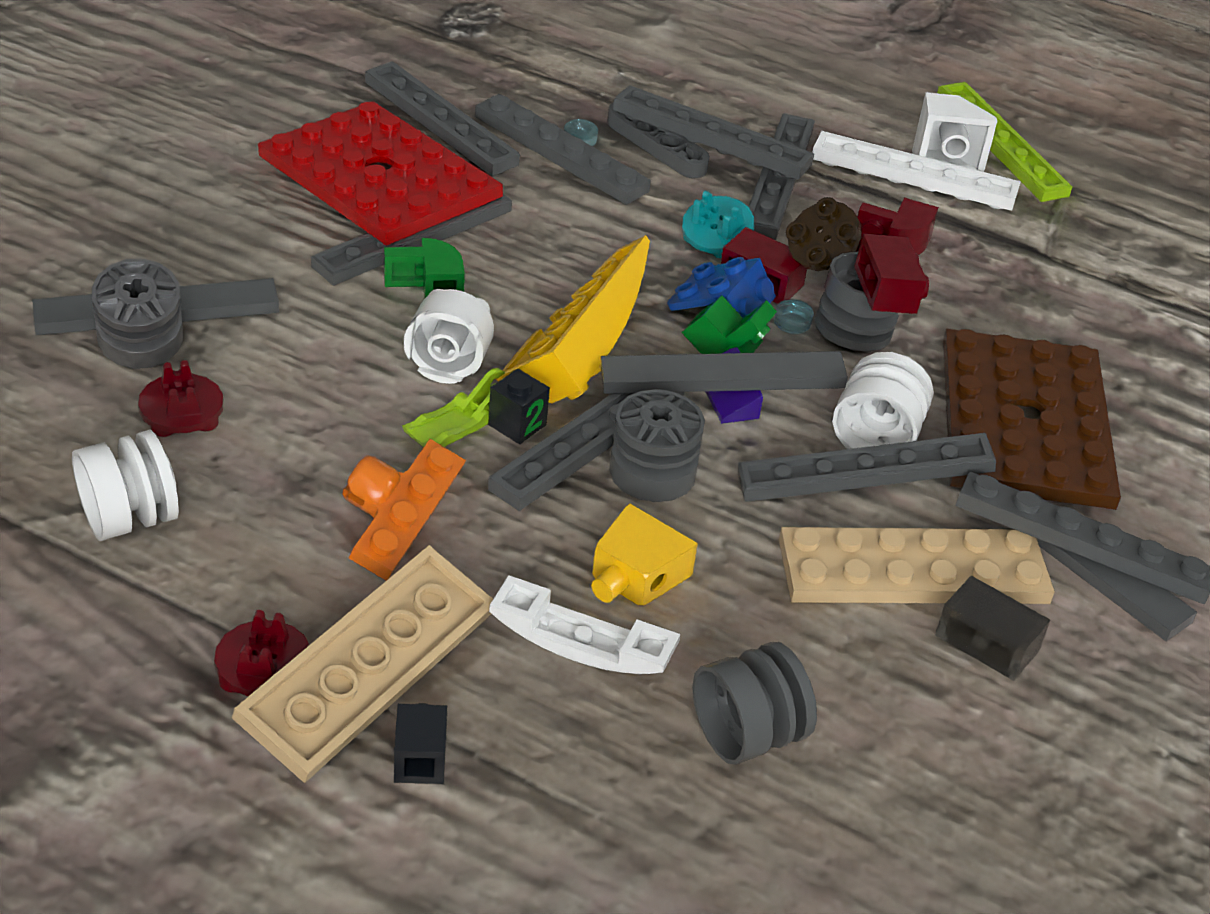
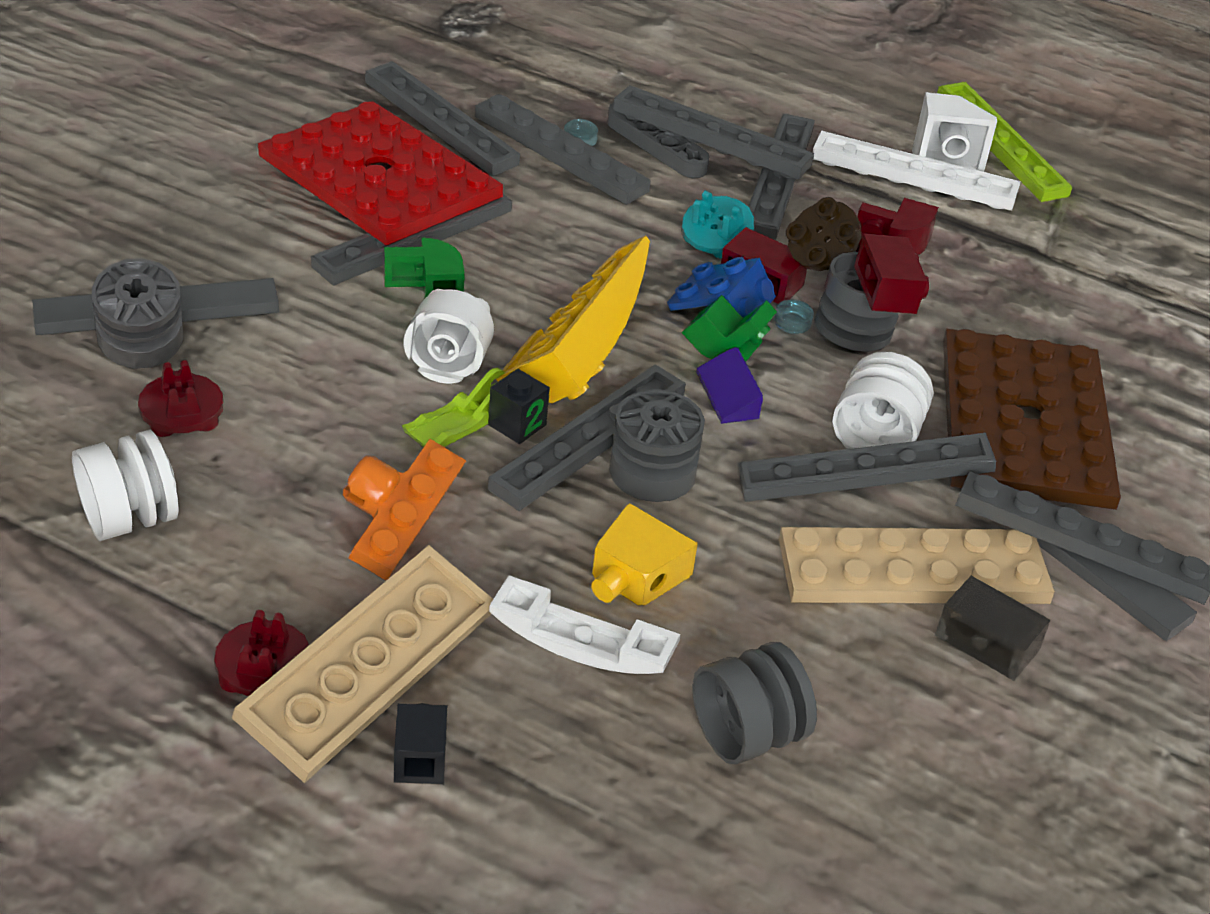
(723, 372): dark grey tile -> none

